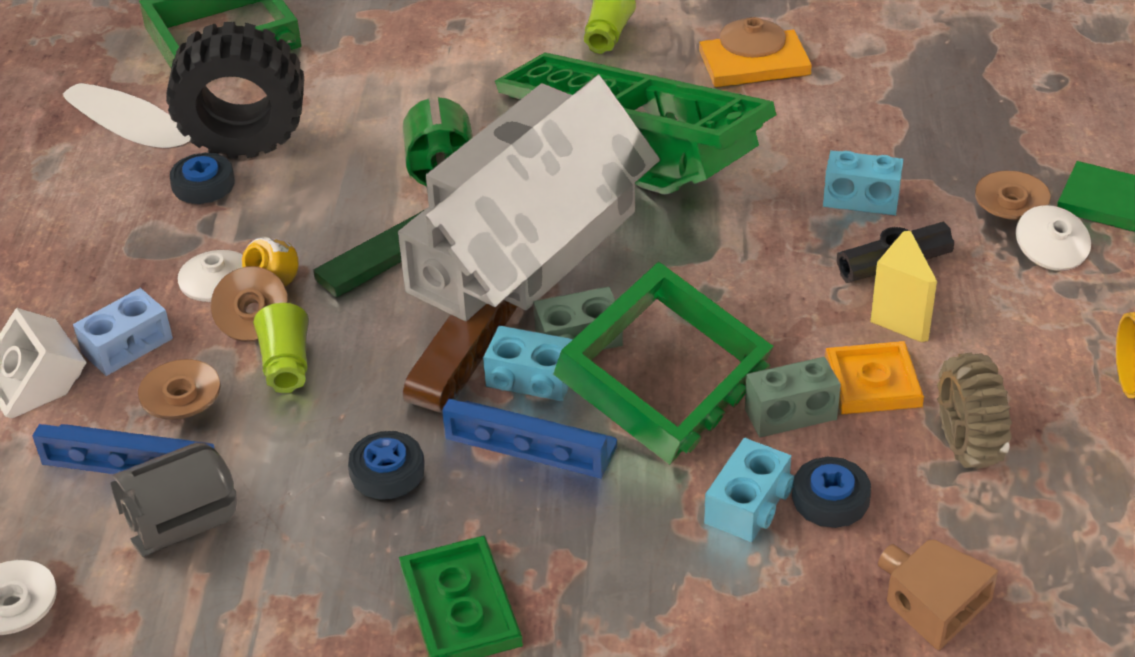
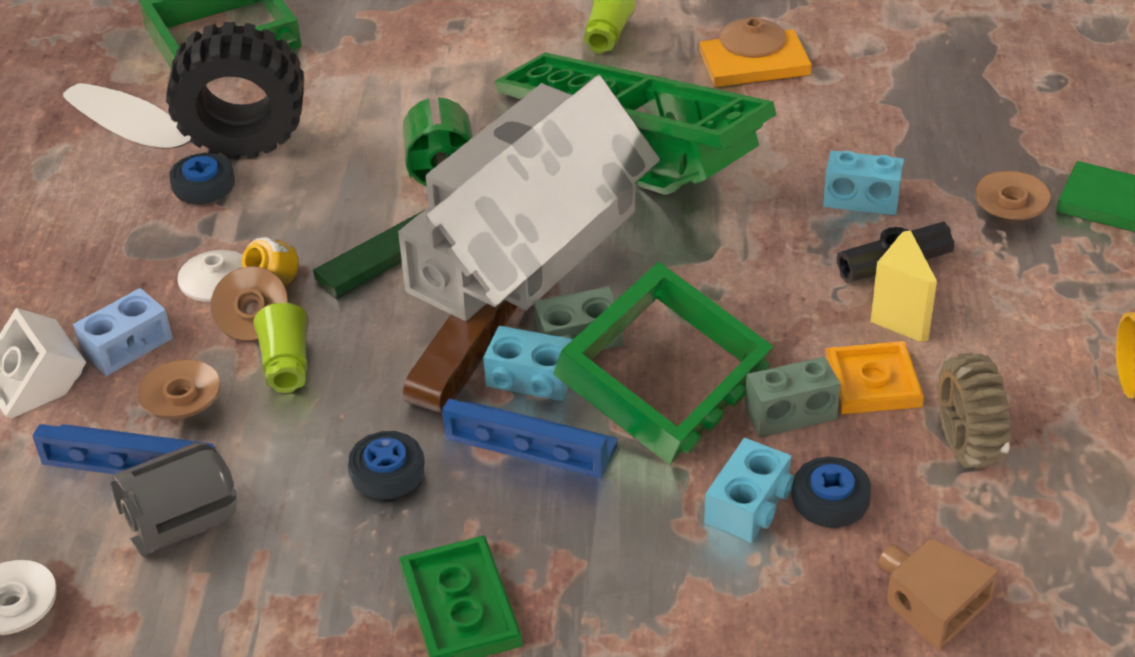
(1053, 238): white dish -> none

